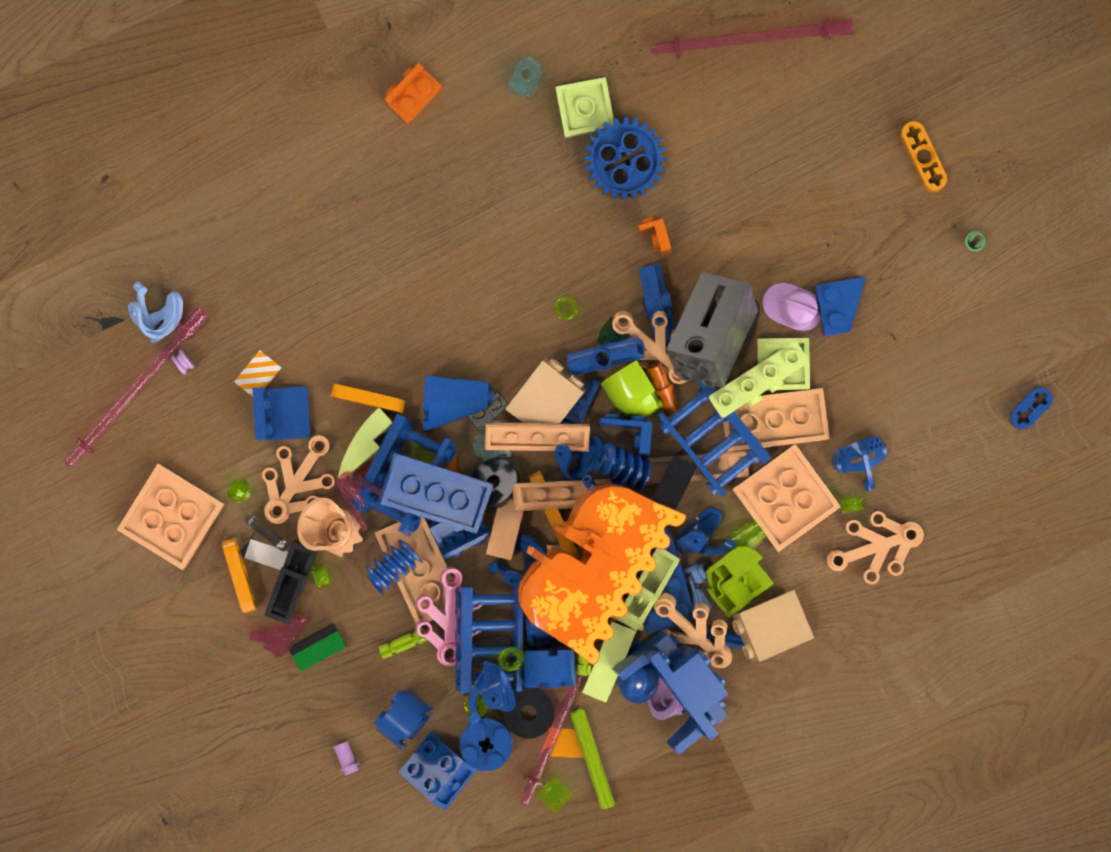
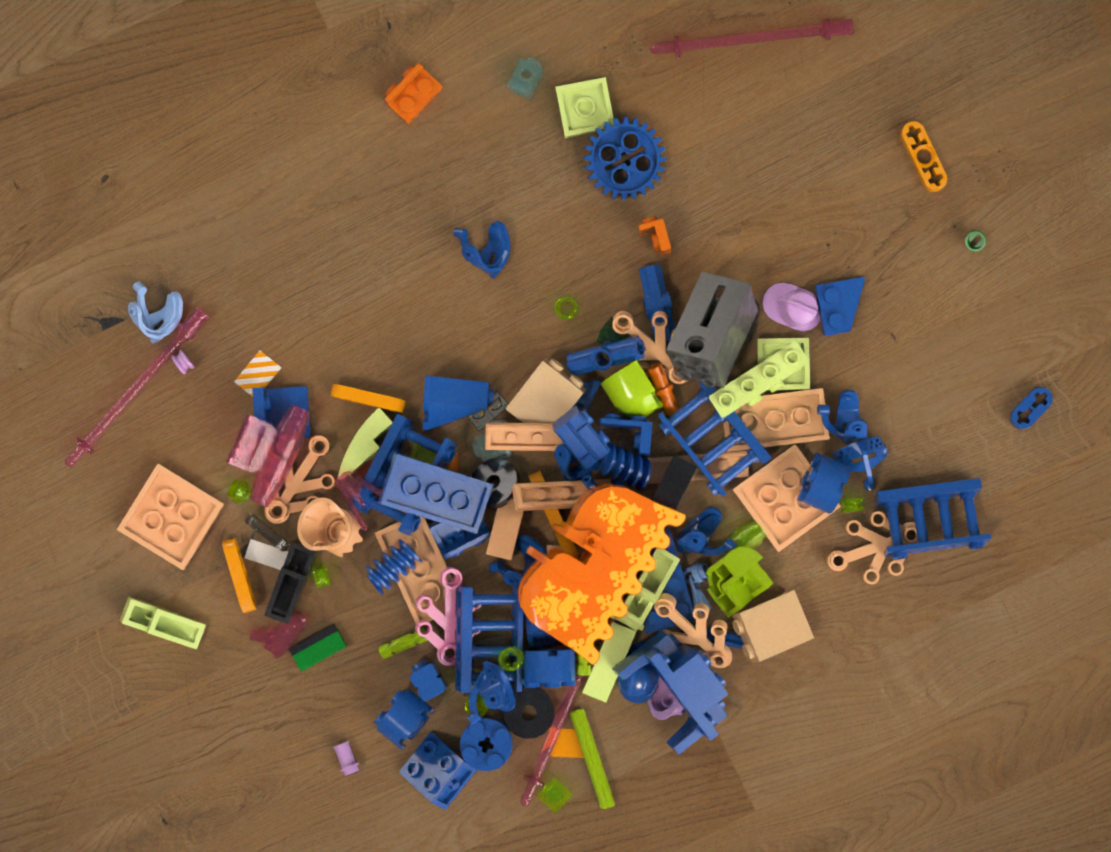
(162, 622): none -> yellowish green slope
(269, 451): none -> clear pink plate
(428, 680): none -> blue brick
(498, 244): none -> blue helmet
(581, 437): none -> blue brick
(823, 483): none -> blue brick
(846, 413): none -> blue helmet
(940, 494): none -> blue fence

